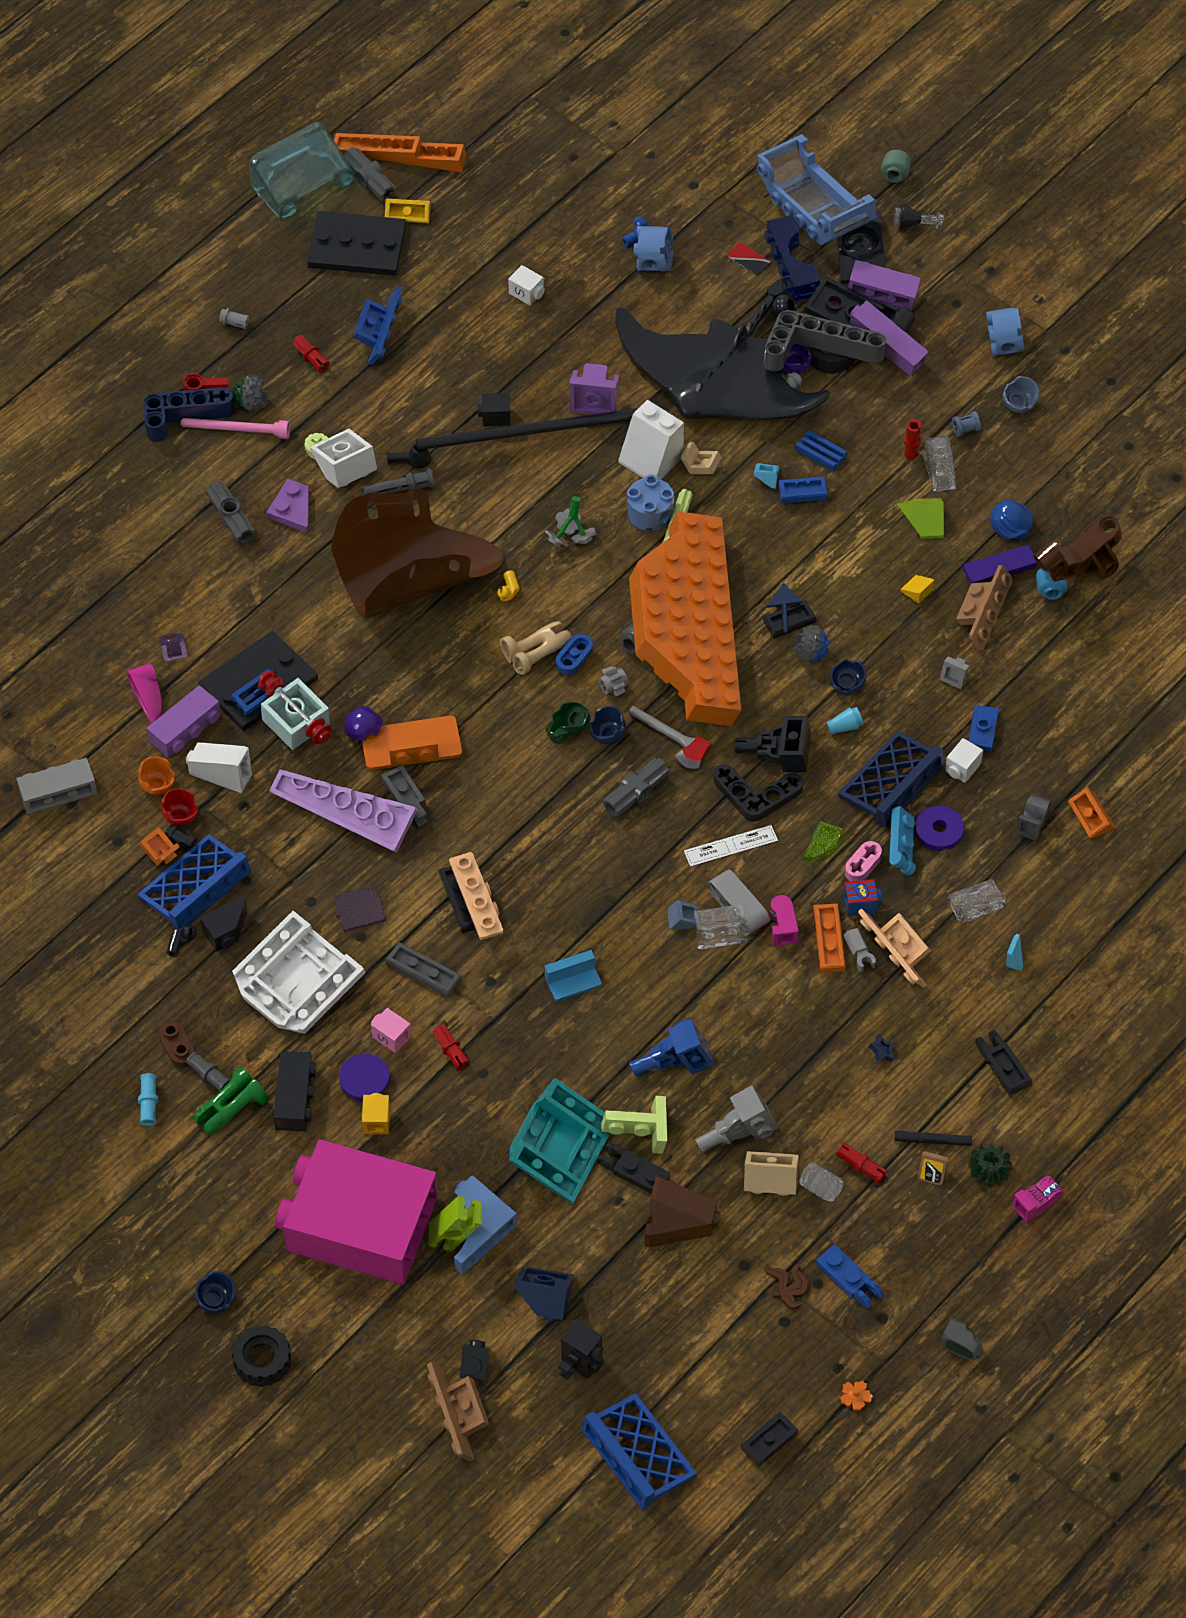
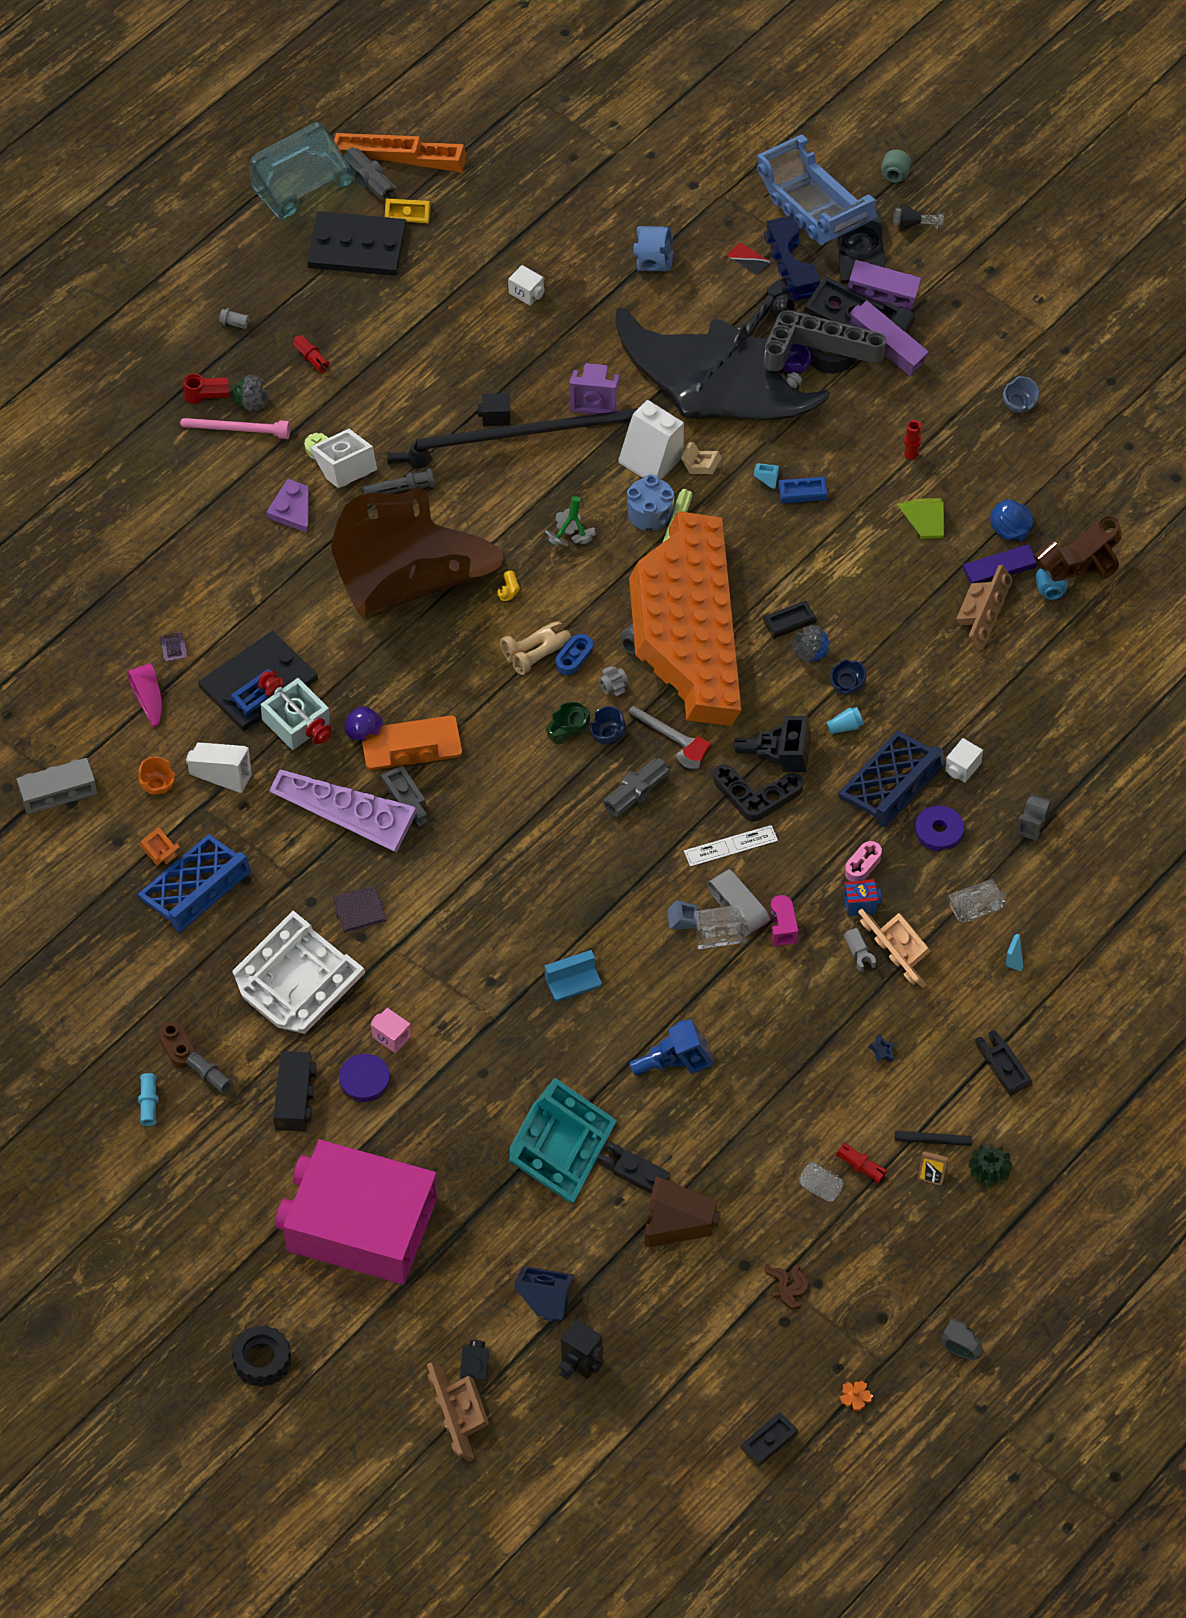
(179, 807): red hair -> none
(180, 937): black arm -> none
(181, 838): black pin -> none
(184, 721): medium lavender brick -> none
(192, 404): dark blue beam -> none
(215, 1292): dark blue hair -> none
(218, 1115): green piece -> none
(225, 923): black slope -> none
(230, 512): dark grey piece -> none
(375, 324): blue bracket -> none
(375, 1114): yellow brick -> none
(423, 969): dark grey tile -> none
(451, 1047): red axle -> none
(455, 1223): lime piece -> none
(456, 899): black tile -> none
(476, 896): light nougat bracket -> none
(497, 1222): medium blue arch -> none
(622, 1464): blue fence -> none
(631, 238): blue arm -> none
(640, 1123): yellowish green bracket -> none
(747, 1118): light grey brick -> none
(771, 1173): tan brick -> none
(784, 597): dark blue piece -> none
(823, 448): blue tile -> none
(823, 841): clear neon green tile -> none
(829, 938): orange tile -> none
(848, 1276): blue hinge -> none
(902, 840): dark azure plate -> none
(918, 588): yellow slope -> none
(939, 463): clear slope -> none
(954, 672): light grey tile -> none
(966, 424): sand blue bush -> none
(983, 727): blue plate -> none
(1005, 331): medium blue brick -> none
(1037, 1198): dark pink leg -> none
(1091, 813): orange slope -> none

